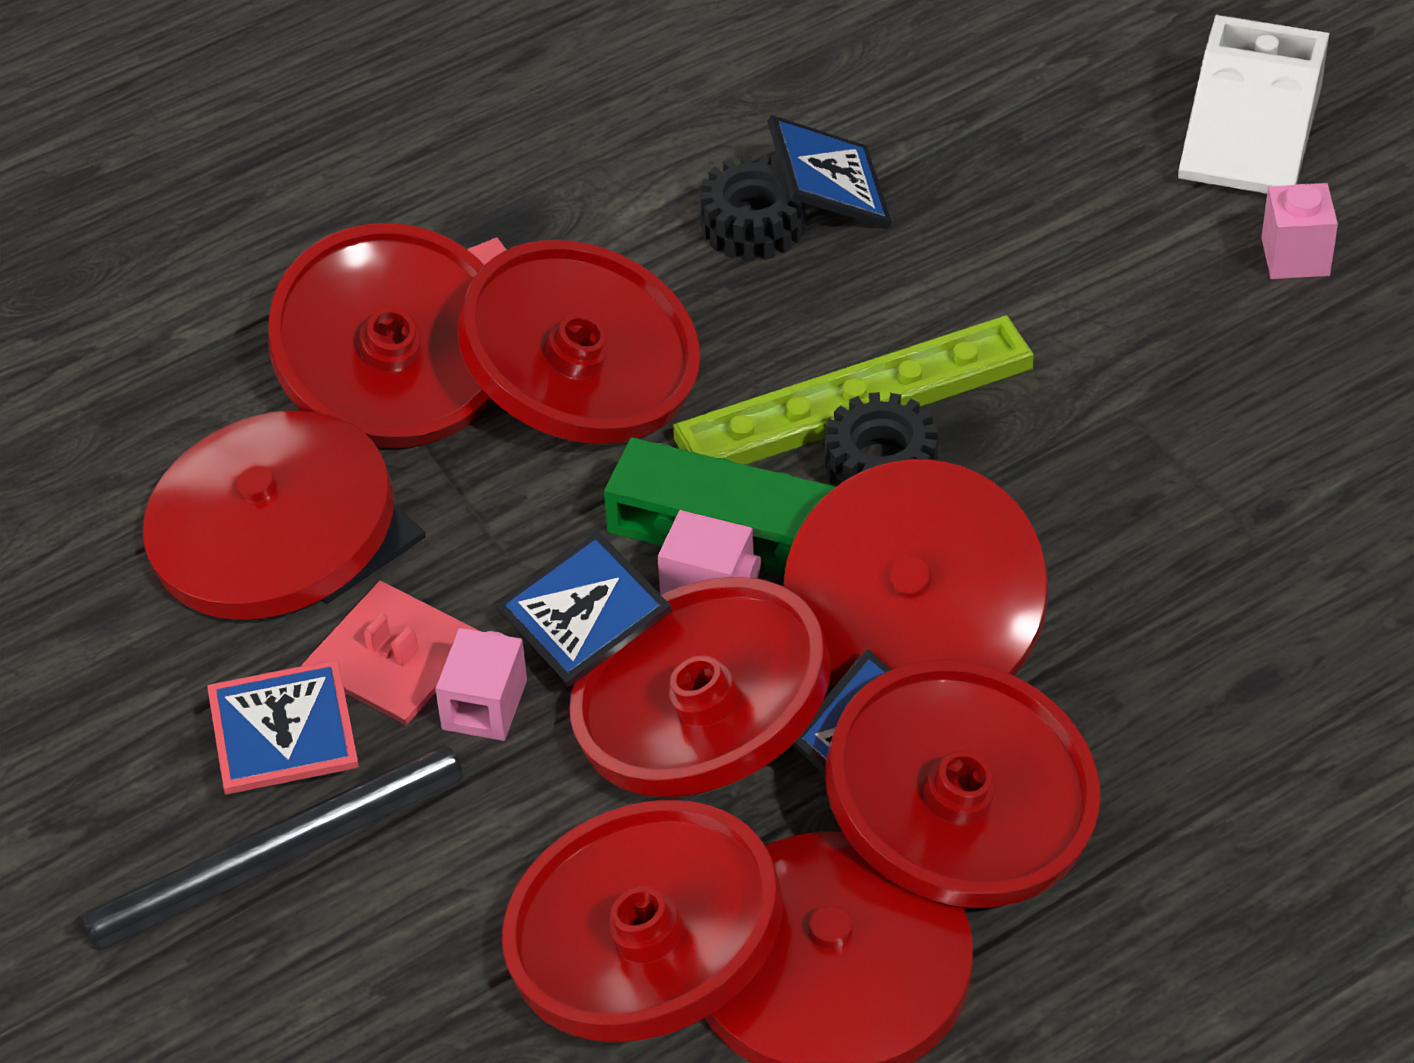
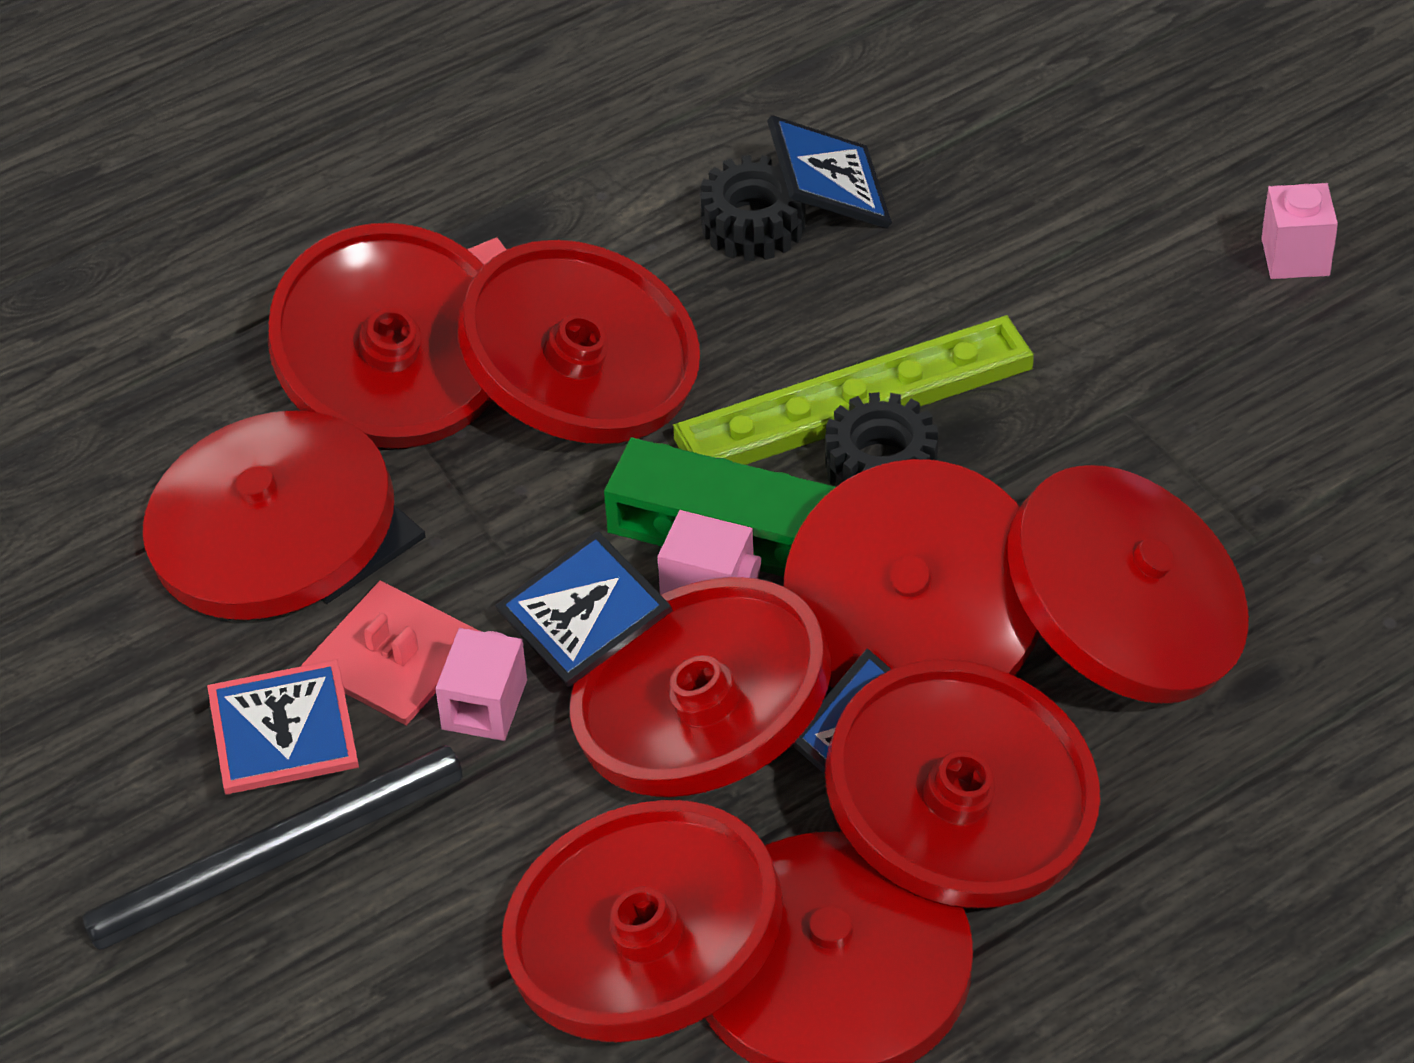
(1128, 584): none -> red dish
(1253, 104): white slope -> none

